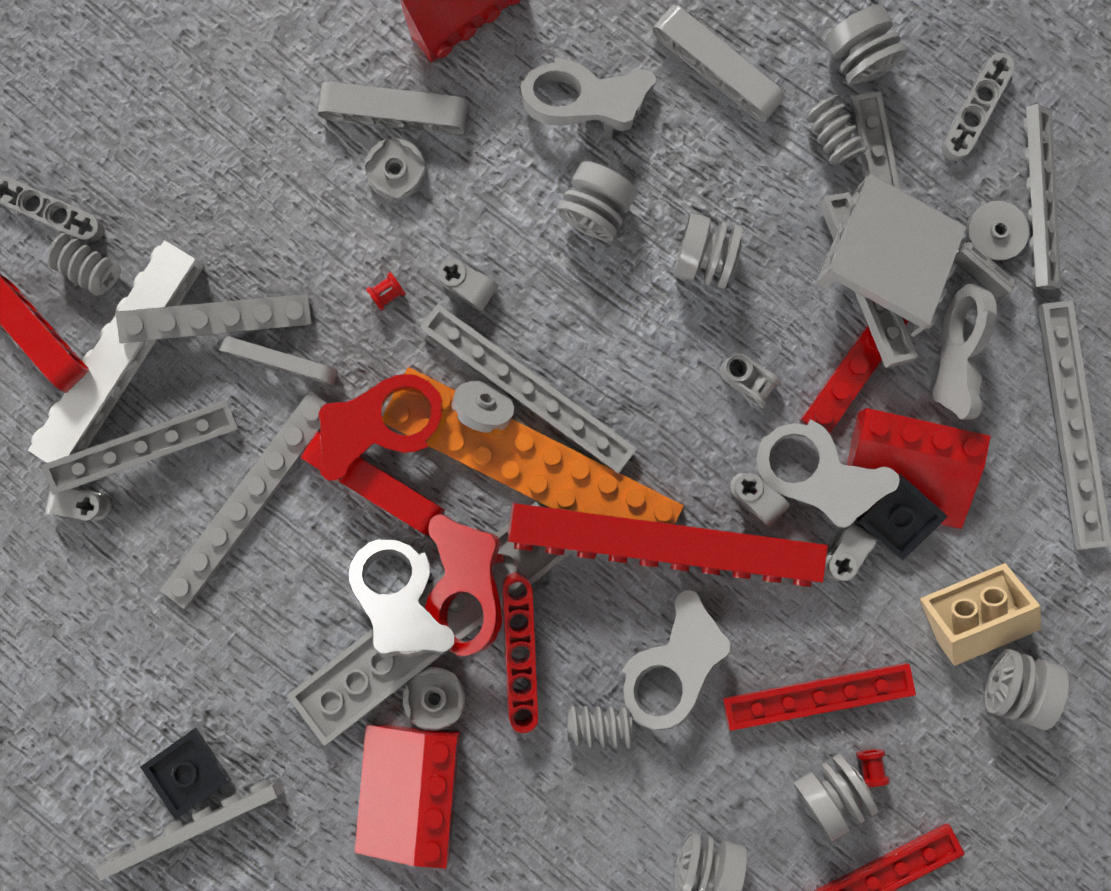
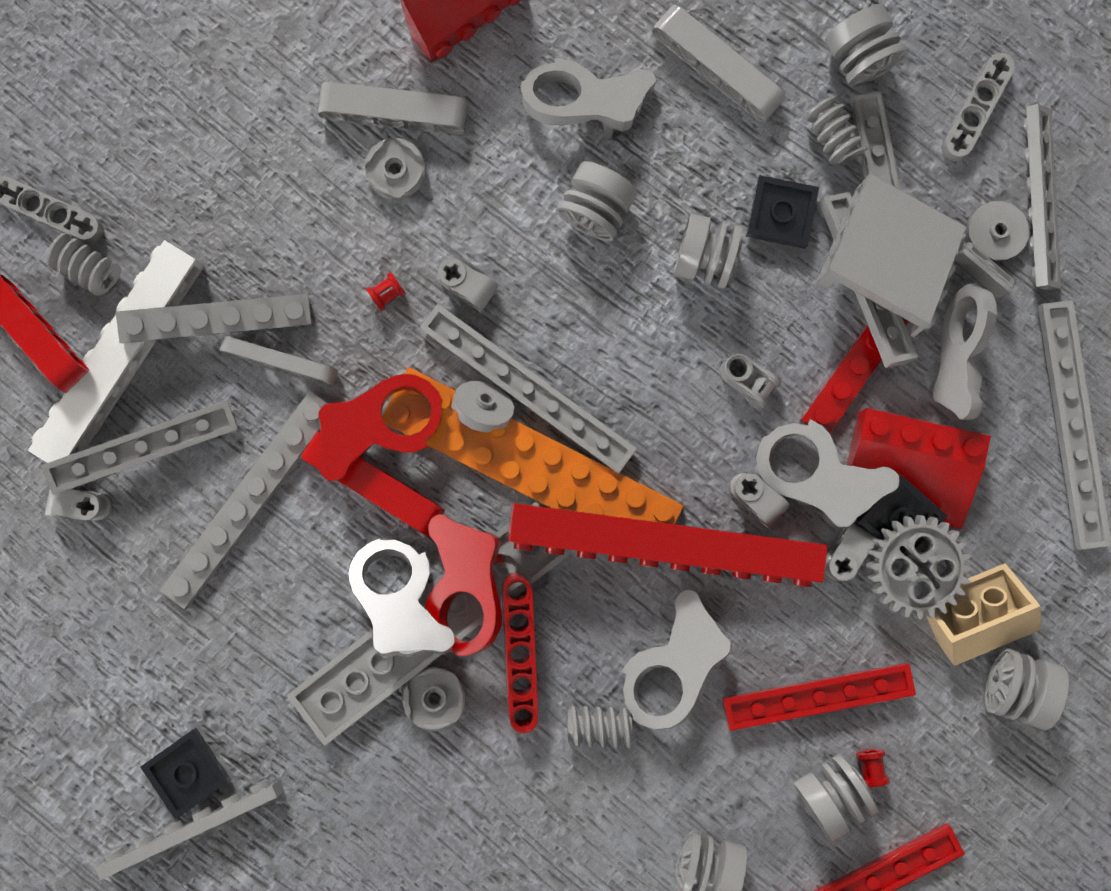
(407, 795): slope -> none
(782, 212): none -> black plate
(938, 546): none -> light grey gear

